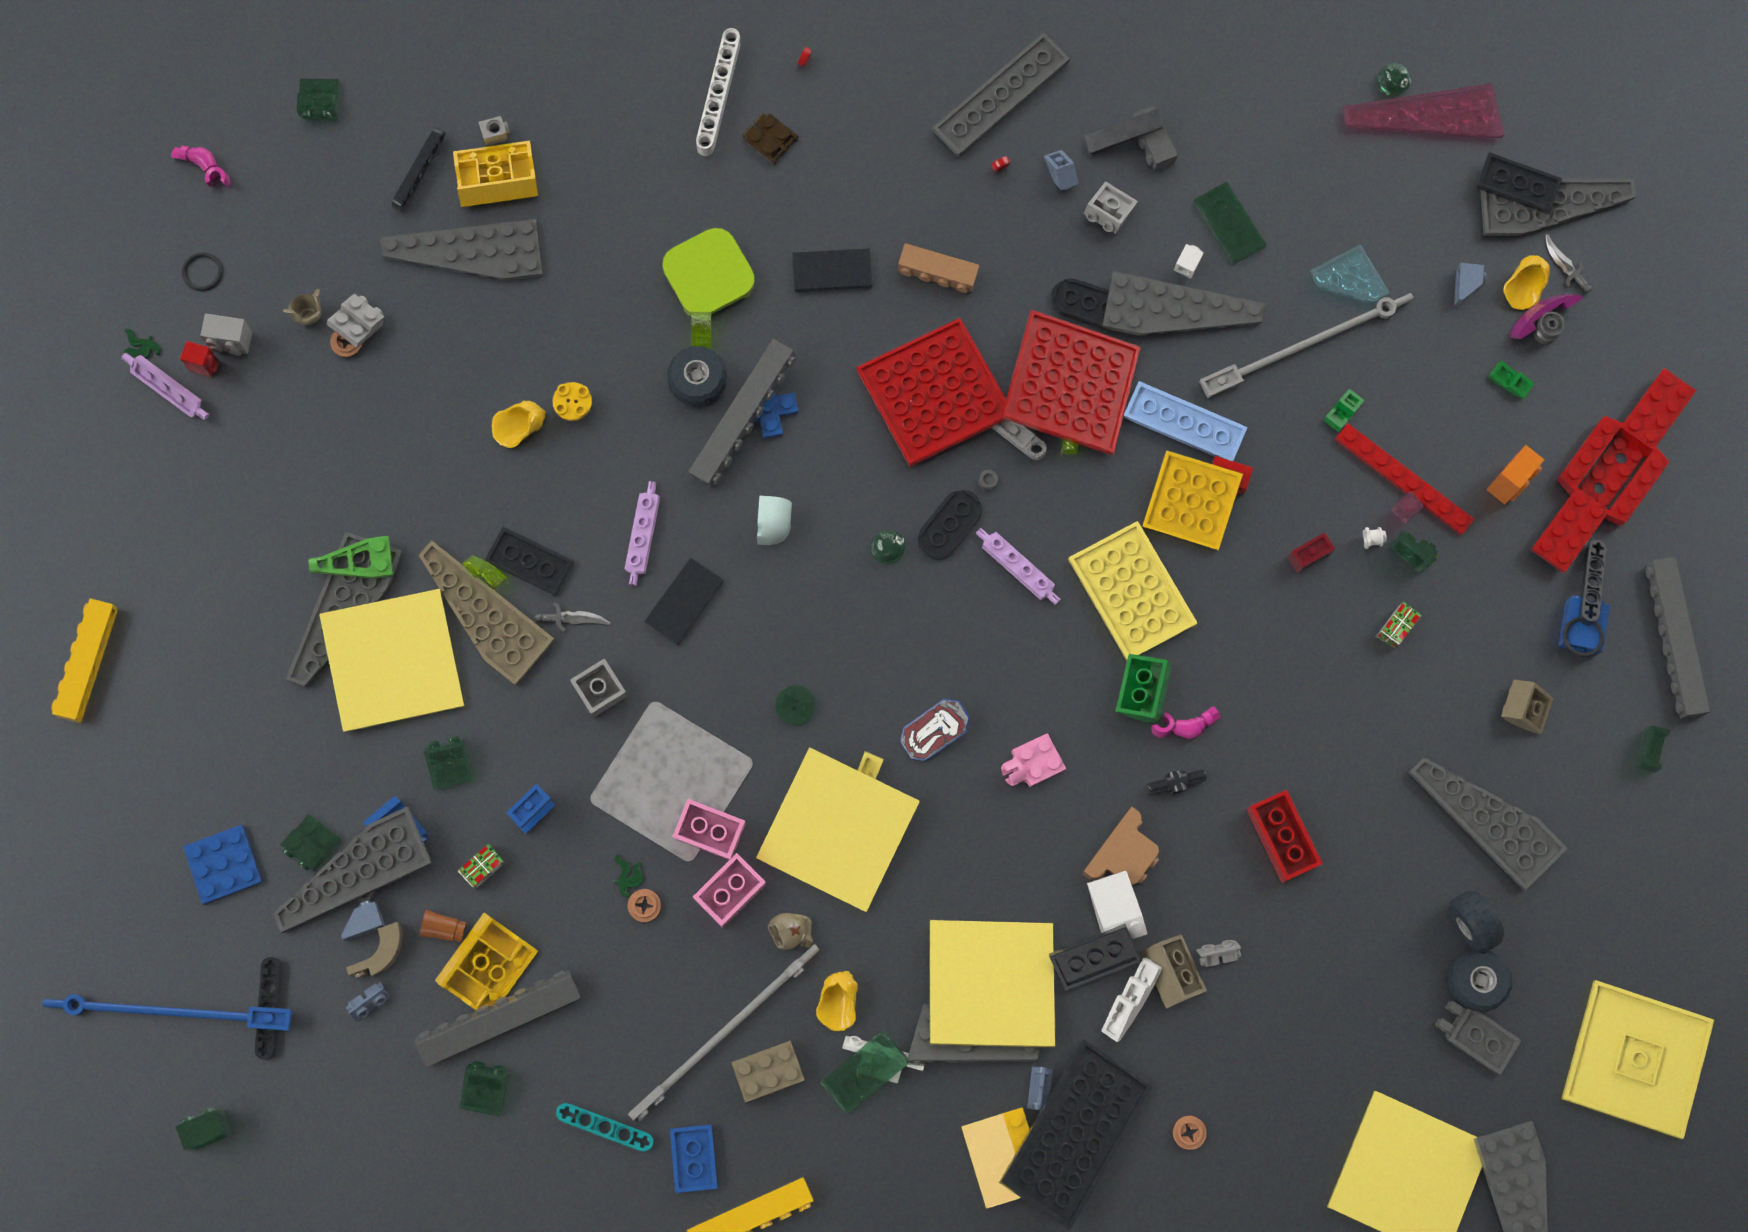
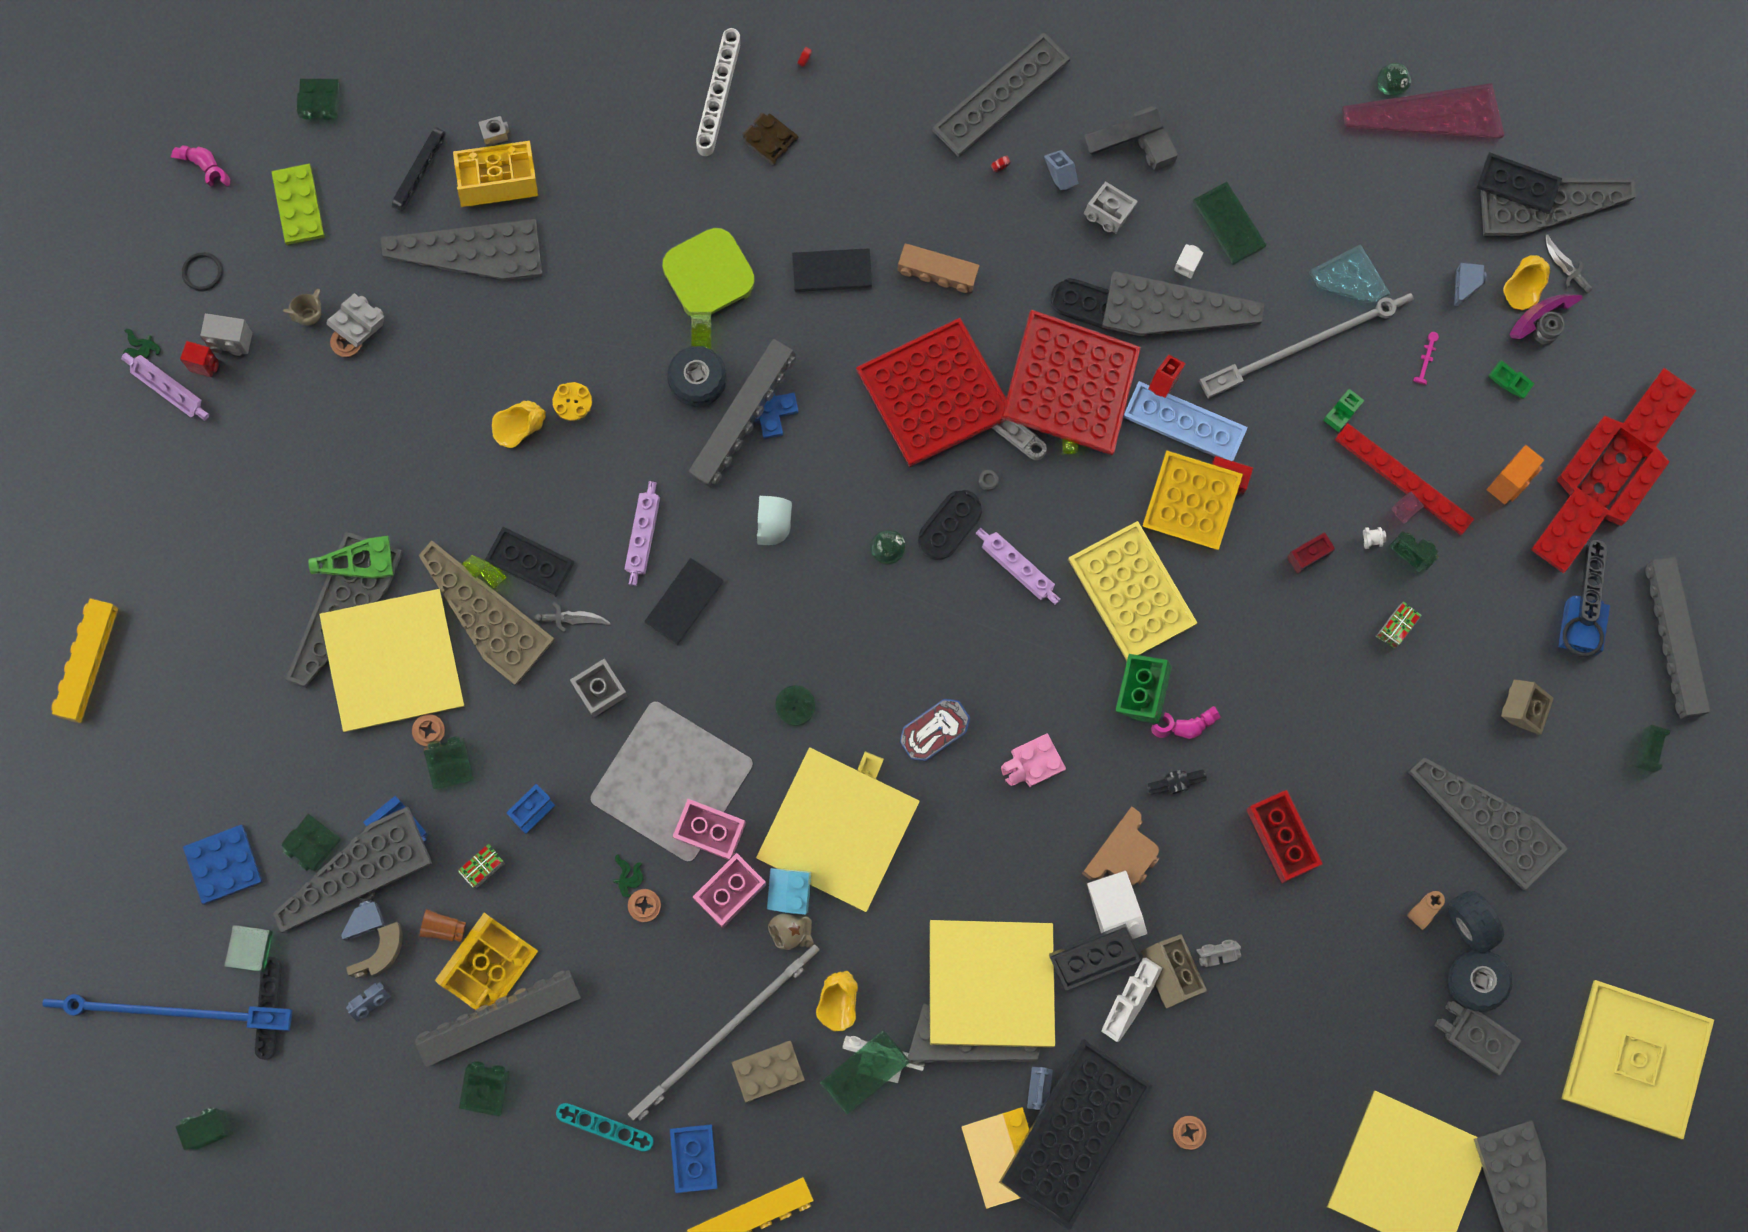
(248, 948): none -> clear green tile
(298, 204): none -> lime plate
(424, 722): none -> nougat gear
(789, 891): none -> medium azure slope
(1166, 376): none -> red brick
(1424, 911): none -> medium nougat piece
(1432, 337): none -> dark pink piece

